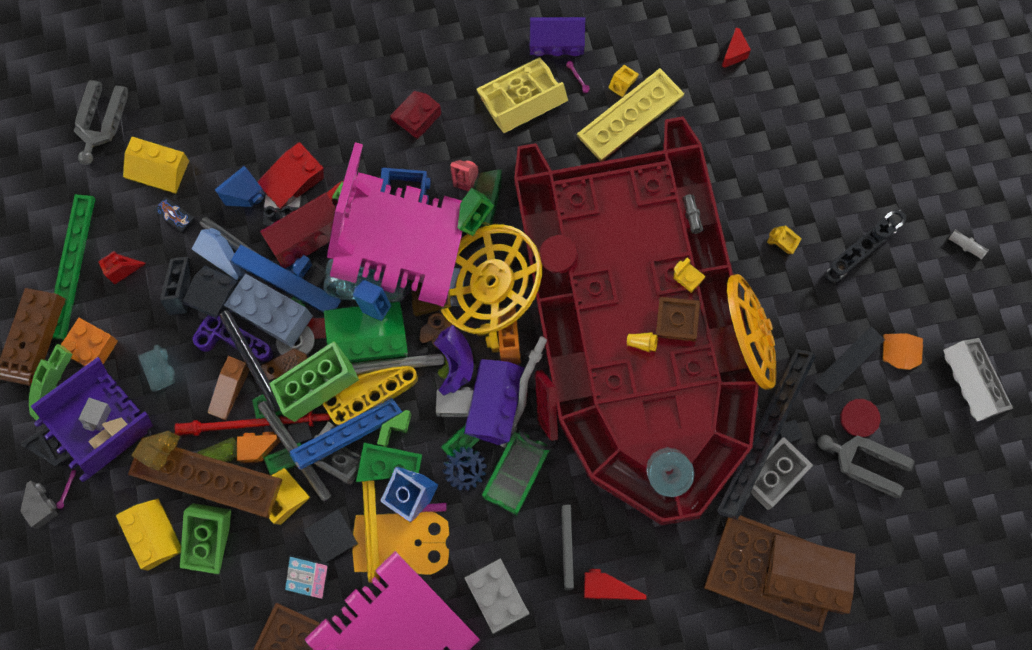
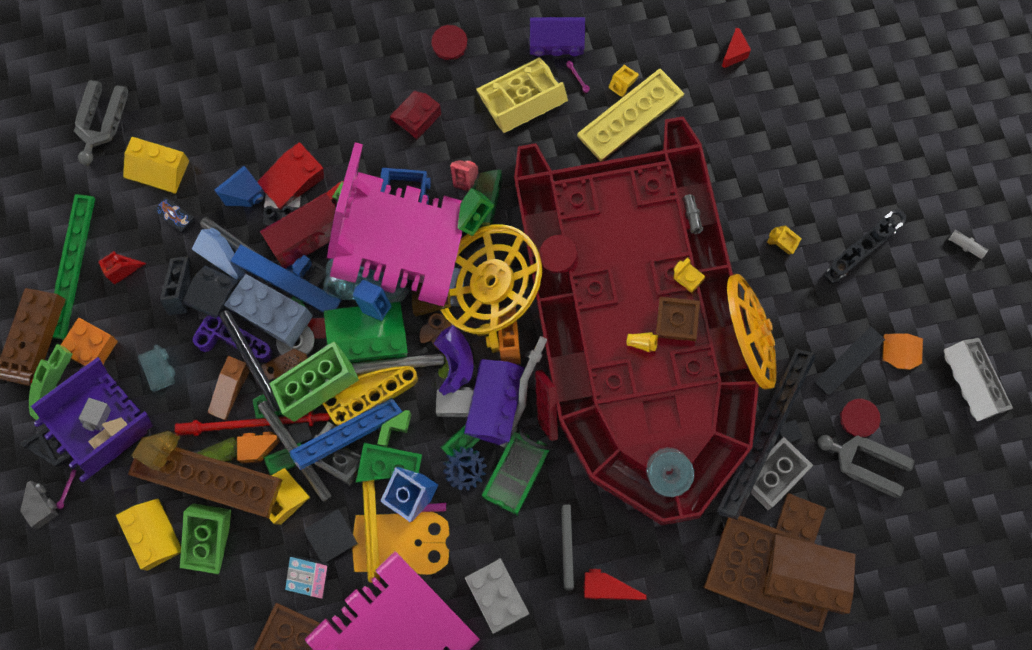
(449, 42): none -> dark red tile
(800, 518): none -> reddish brown plate

